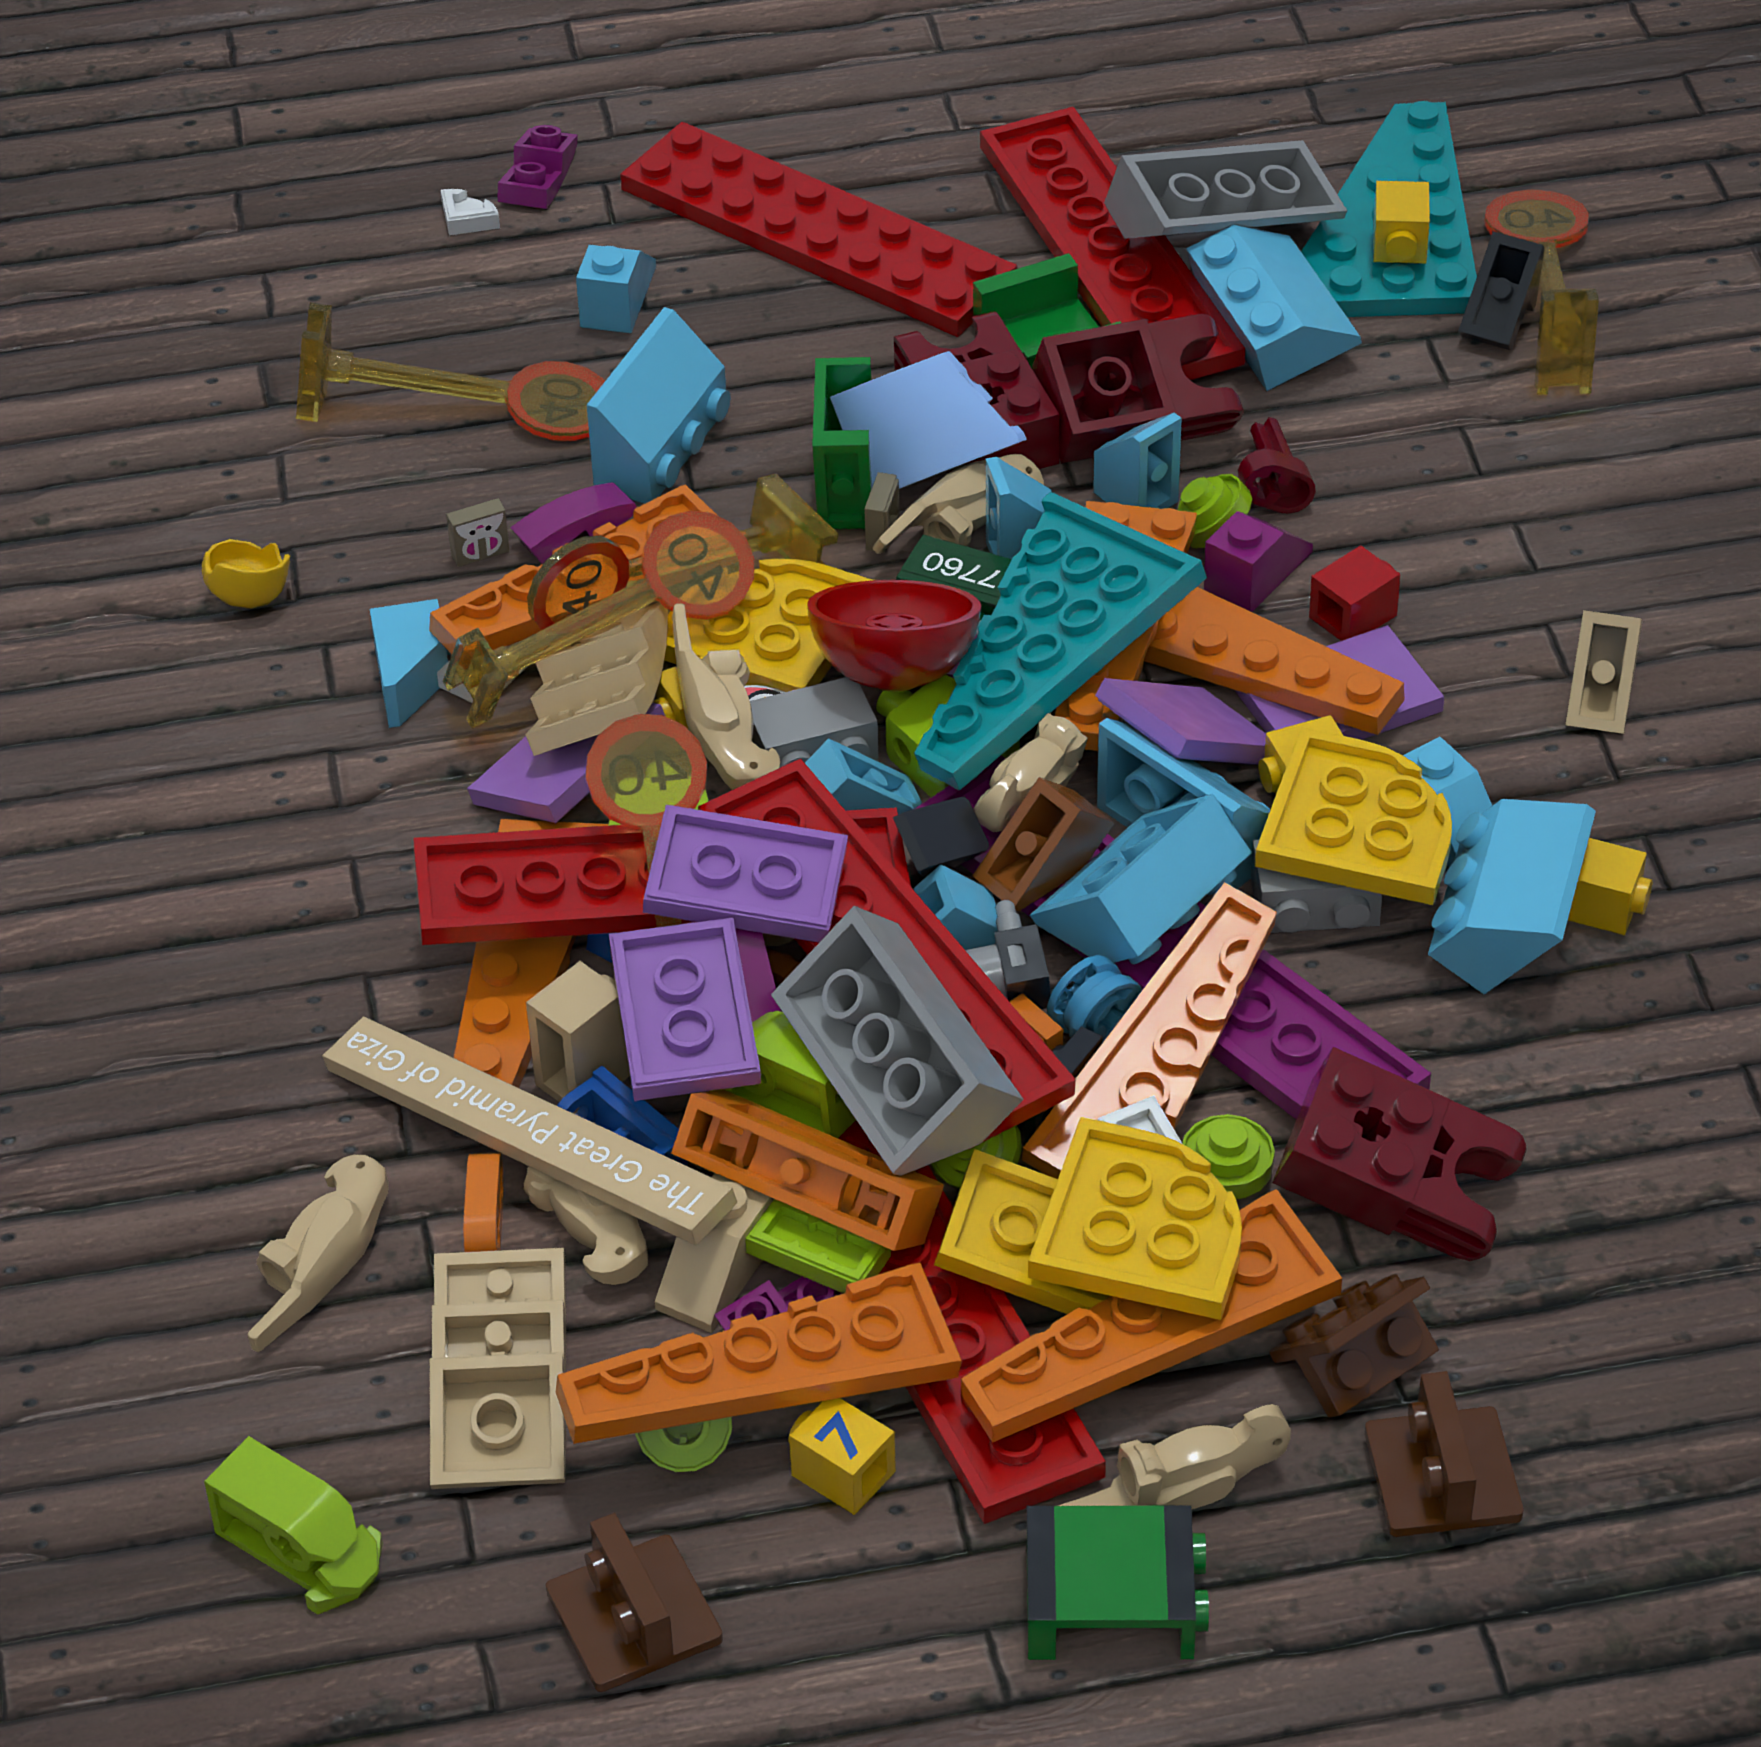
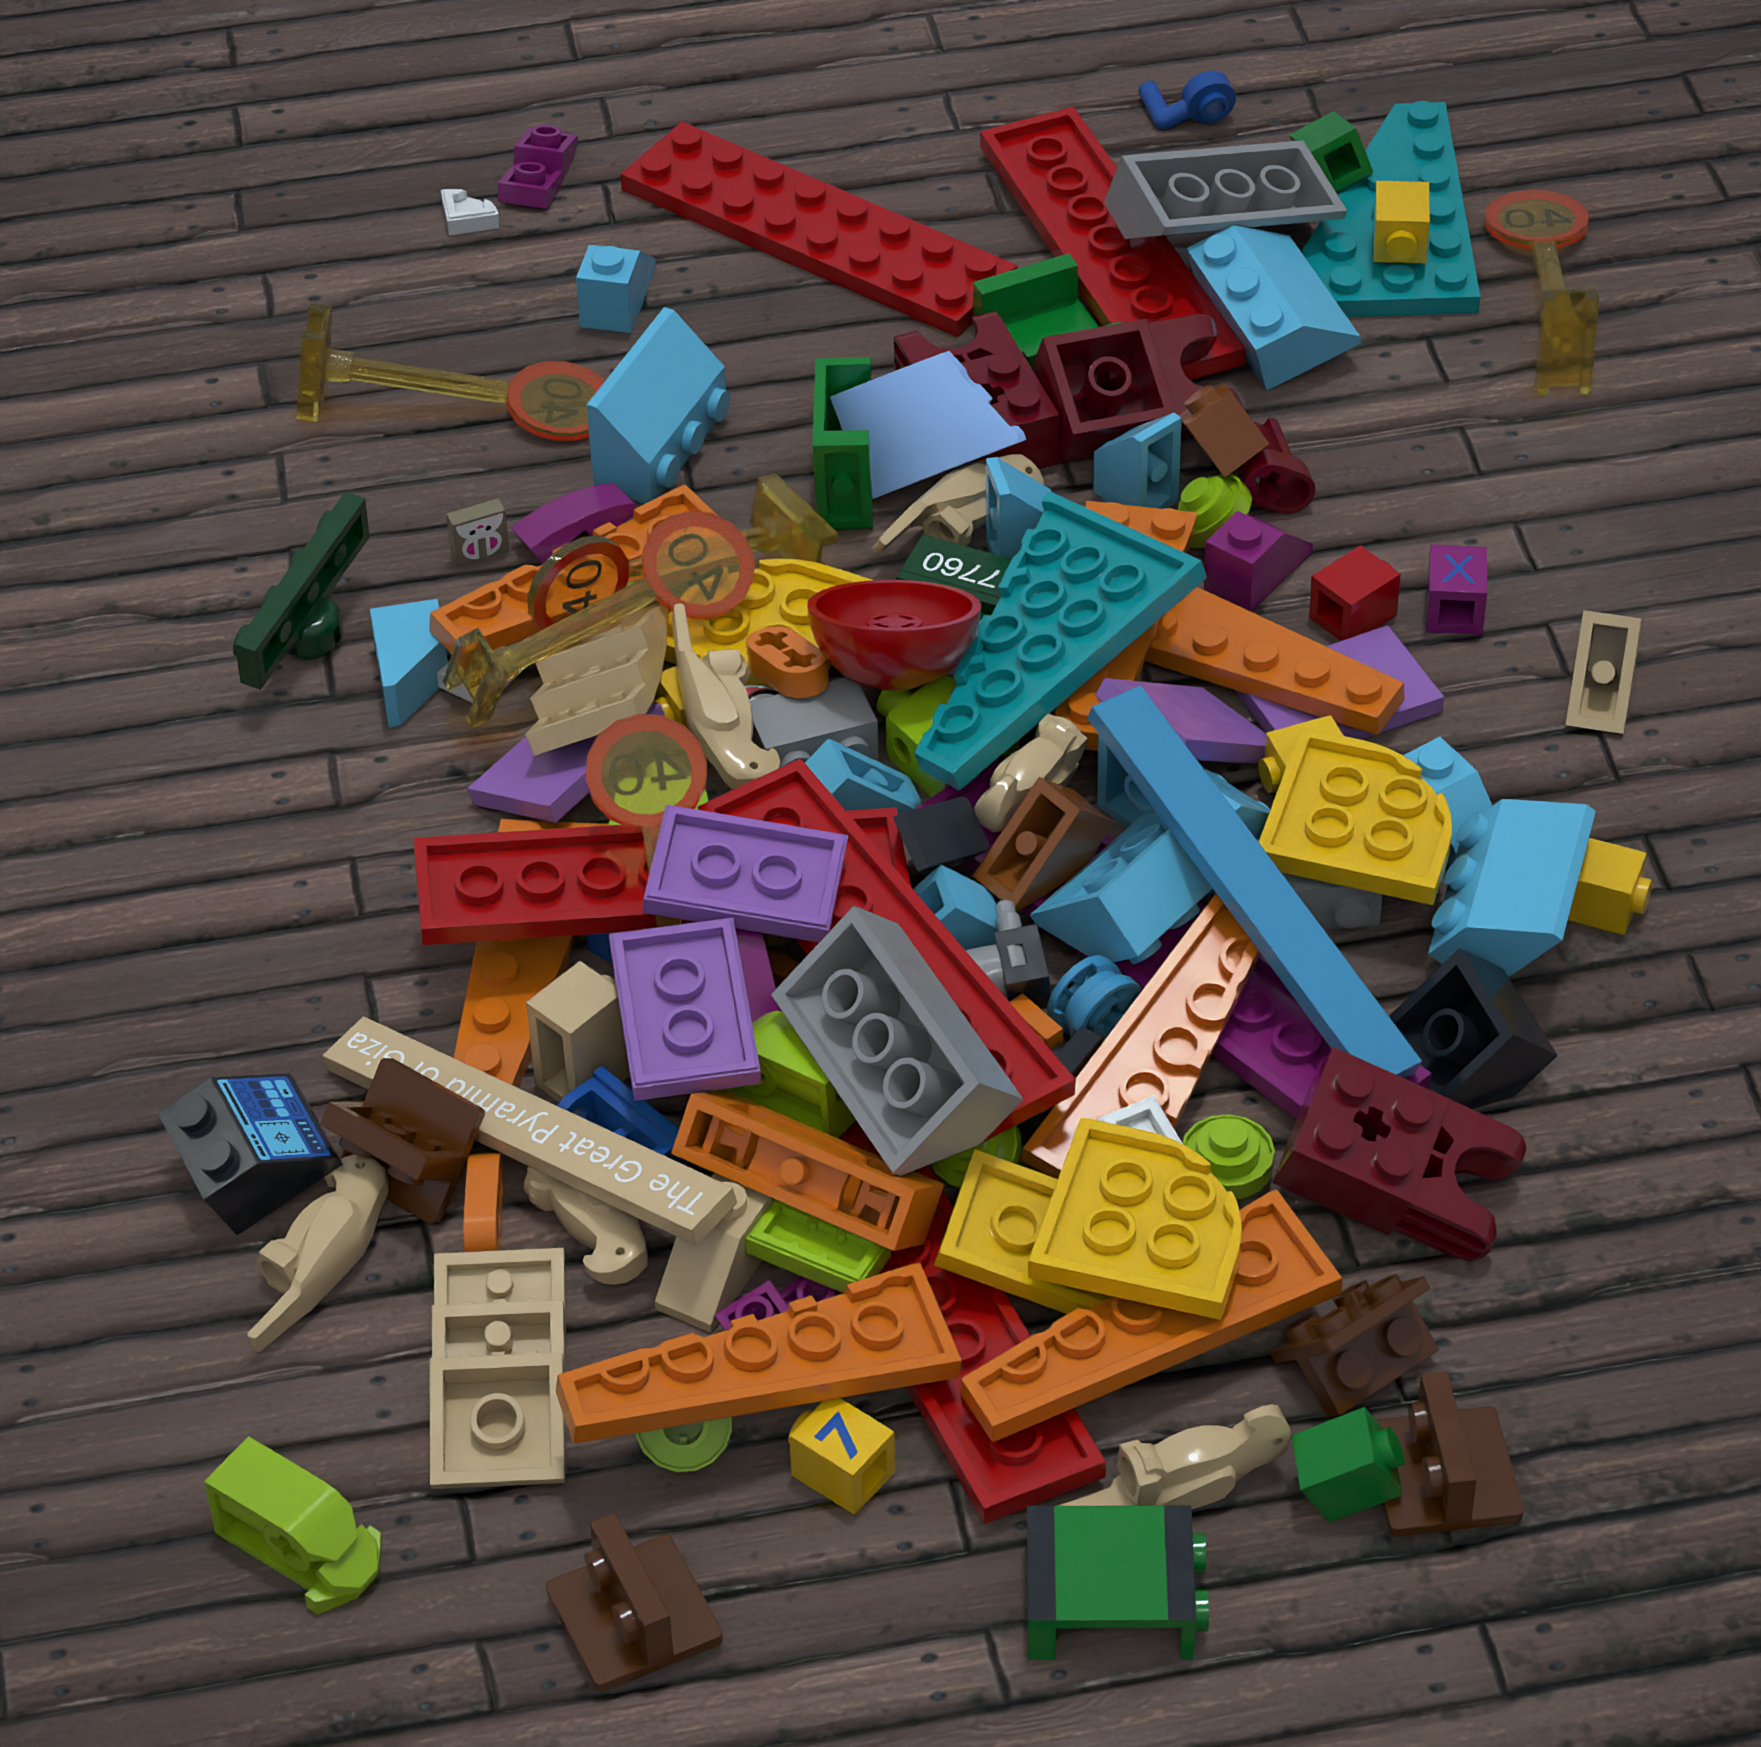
(244, 572): yellow hair -> none
(249, 1144): none -> black slope
(302, 602): none -> dark green plate
(413, 1132): none -> reddish brown bracket
(787, 662): none -> orange beam
(881, 508): dark tan tile -> none
(1204, 99): none -> blue plate
(1222, 428): none -> dark orange slope
(1249, 883): none -> dark azure tile
(1336, 149): none -> green brick
(1348, 1464): none -> green brick
(1456, 589): none -> magenta brick
(1473, 1032): none -> black slope
(1503, 290): black slope -> none

